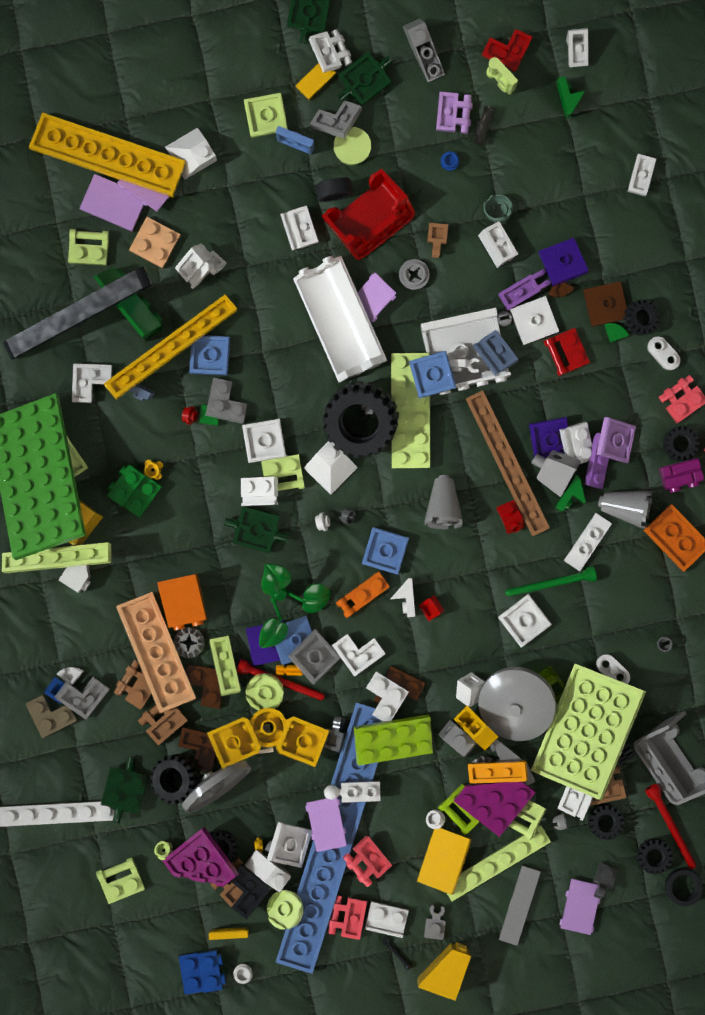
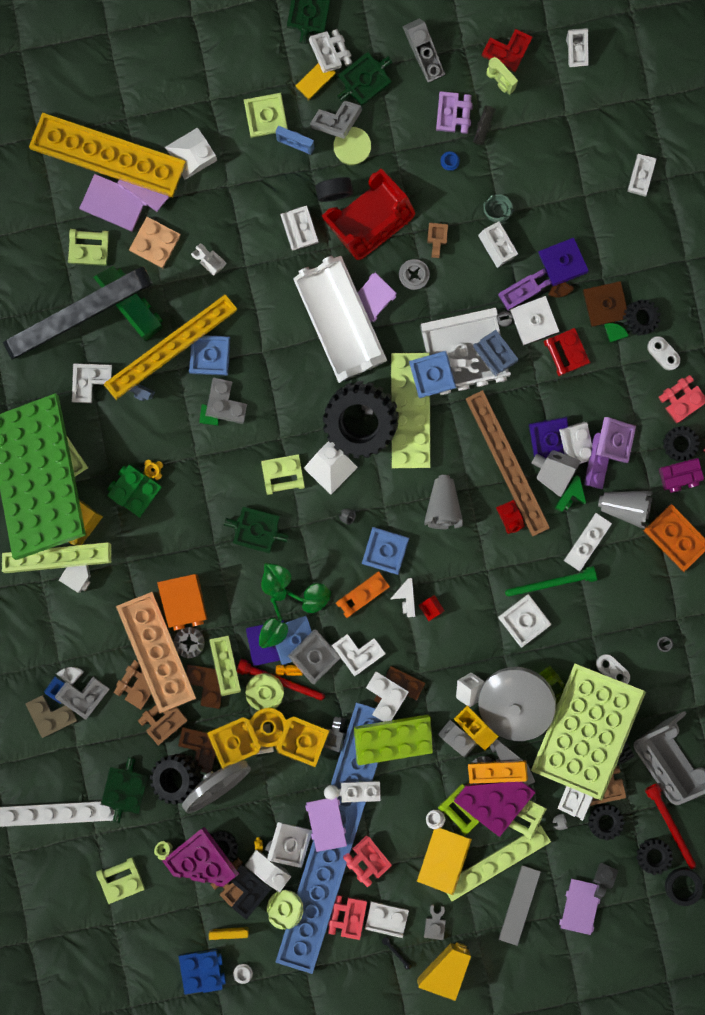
(189, 415): red plate -> none
(194, 266): white plate -> none
(259, 491): white plate -> none
(264, 440): white plate -> none
(322, 521): white plate -> none
(568, 100): green slope -> none

